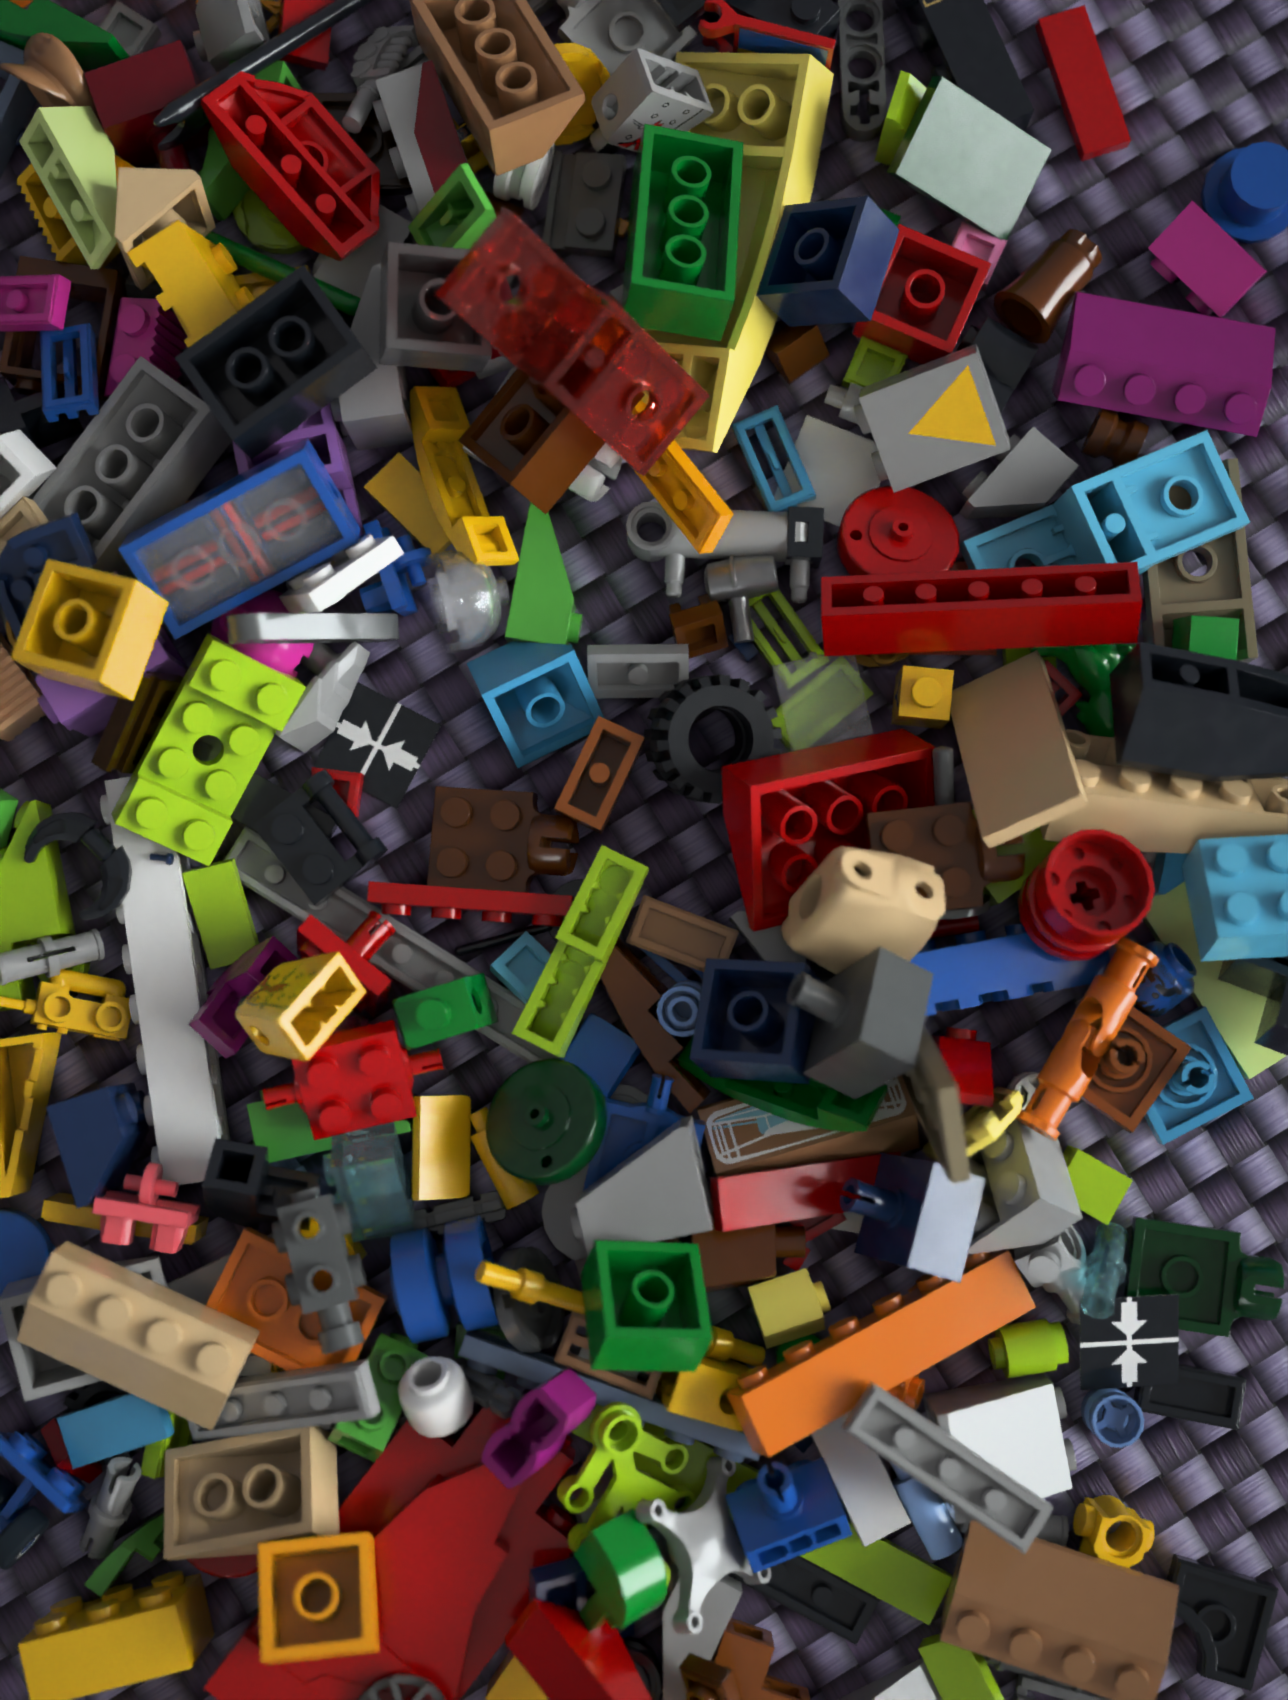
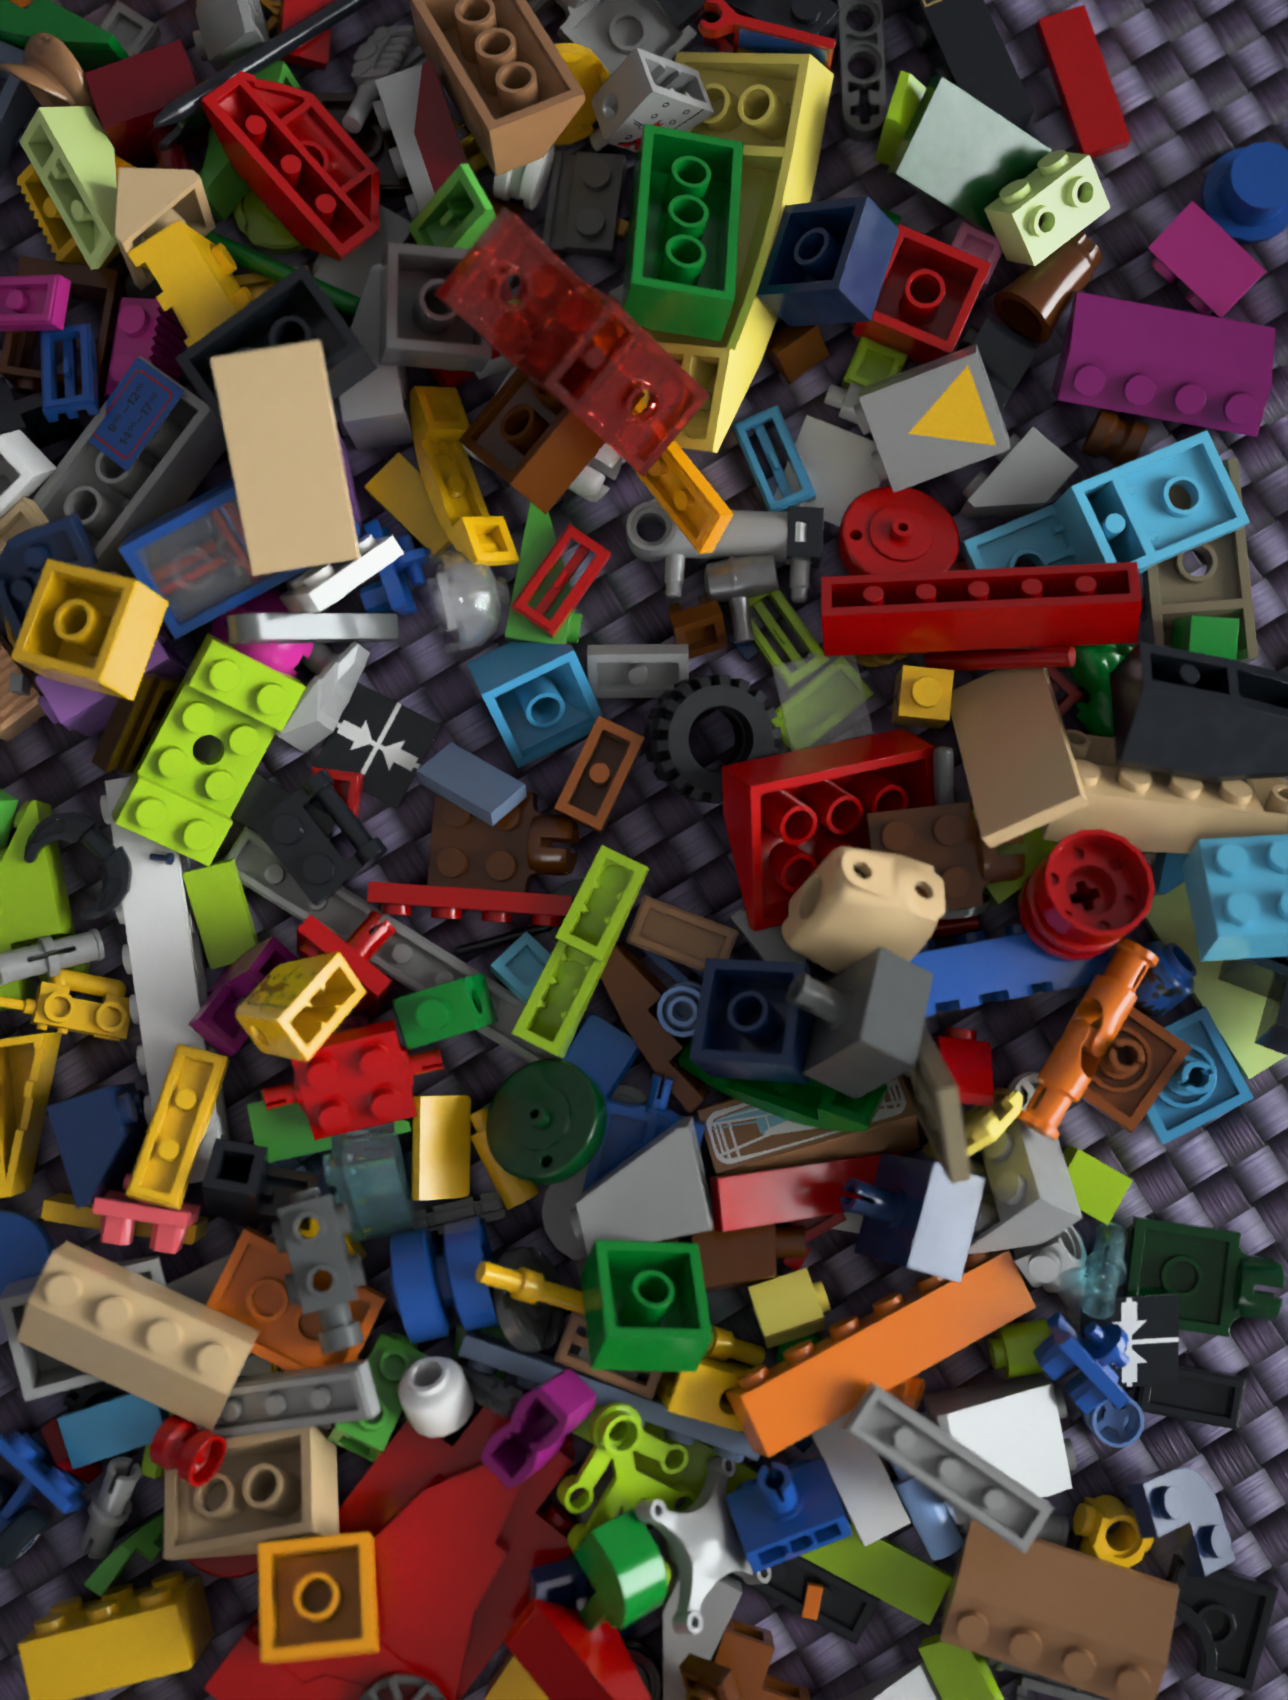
(20, 684): none -> light grey piece
(135, 413): none -> blue sticker
(178, 1127): none -> yellow tile
(190, 1451): none -> red wheel
(285, 457): none -> tan tile
(472, 783): none -> sand blue tile
(536, 616): none -> red tile
(812, 1601): none -> orange piece
(1002, 658): none -> red bar
(1047, 207): none -> yellowish green brick
(1097, 1379): none -> blue hips
(1184, 1503): none -> plate

